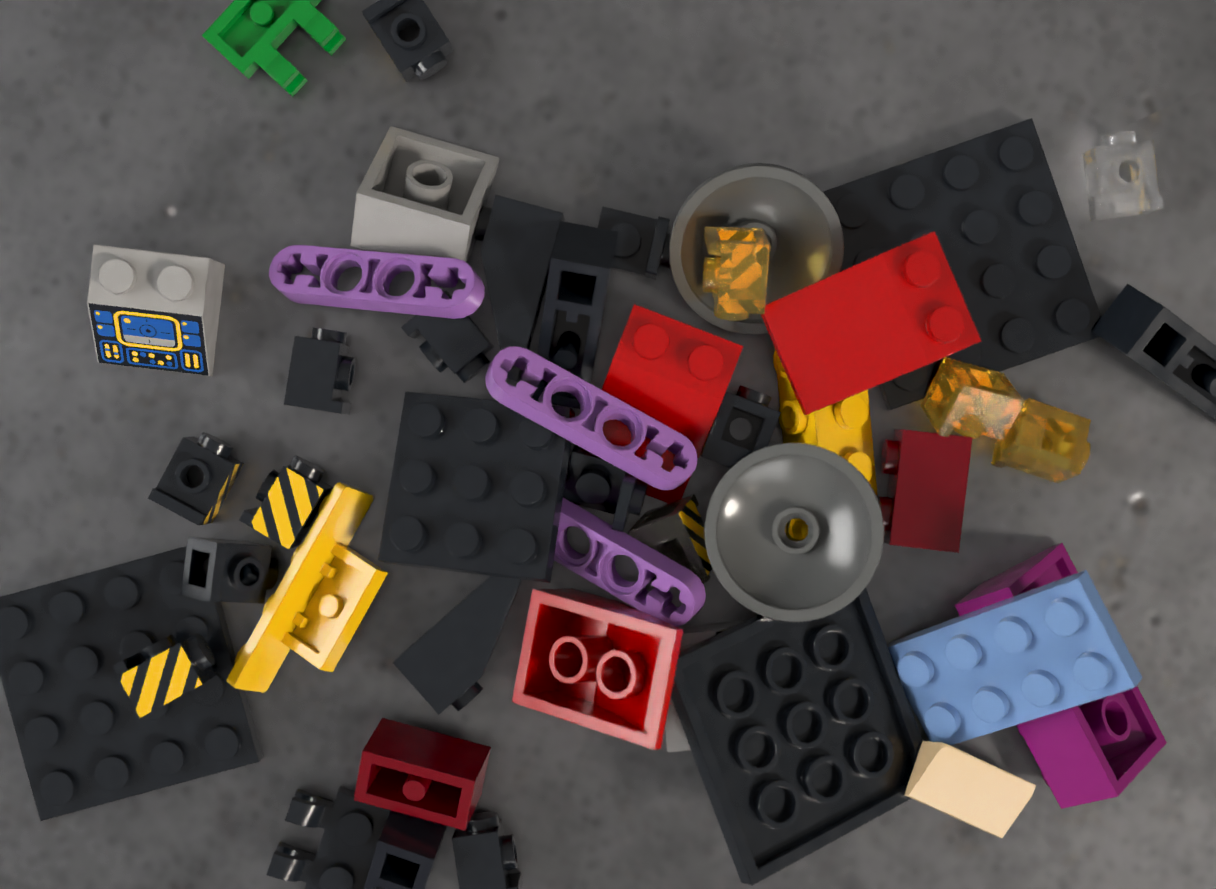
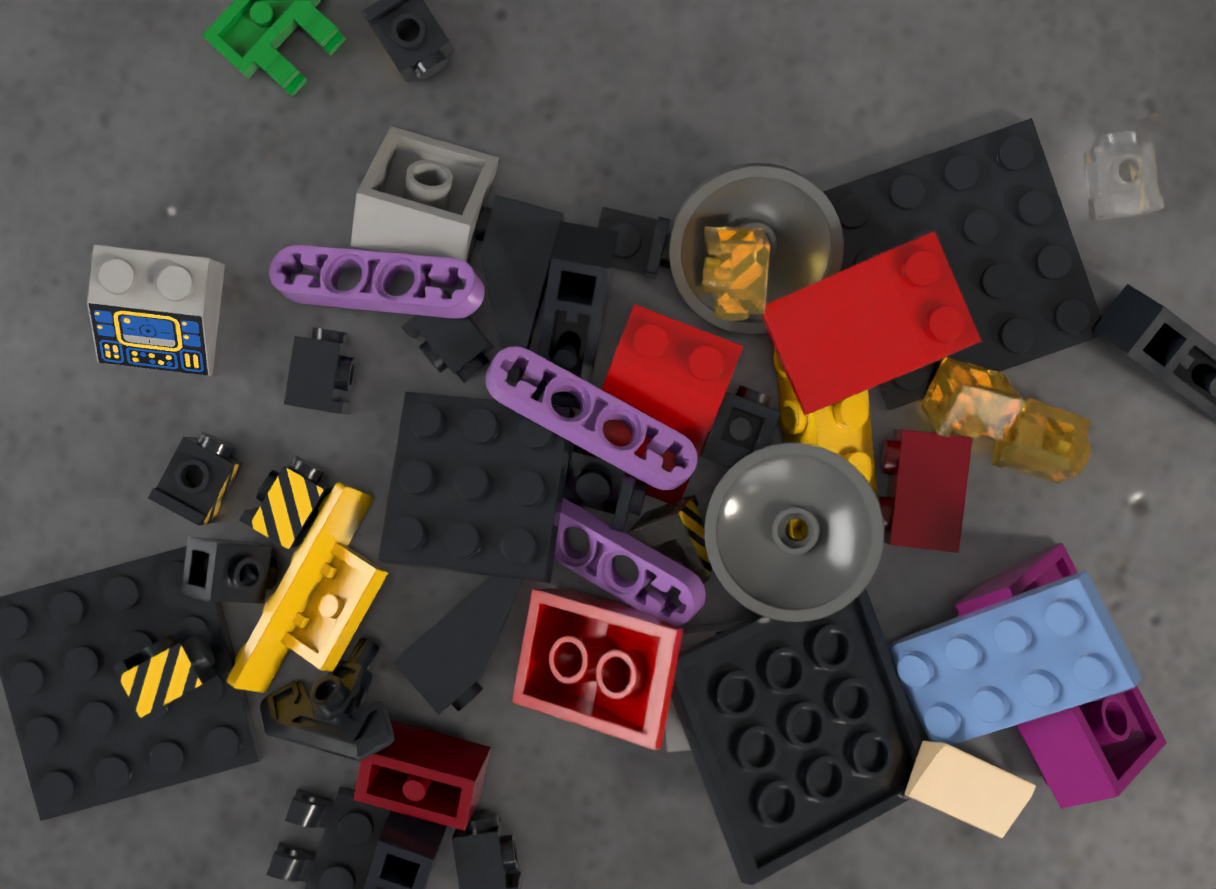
(333, 712): none -> black piece

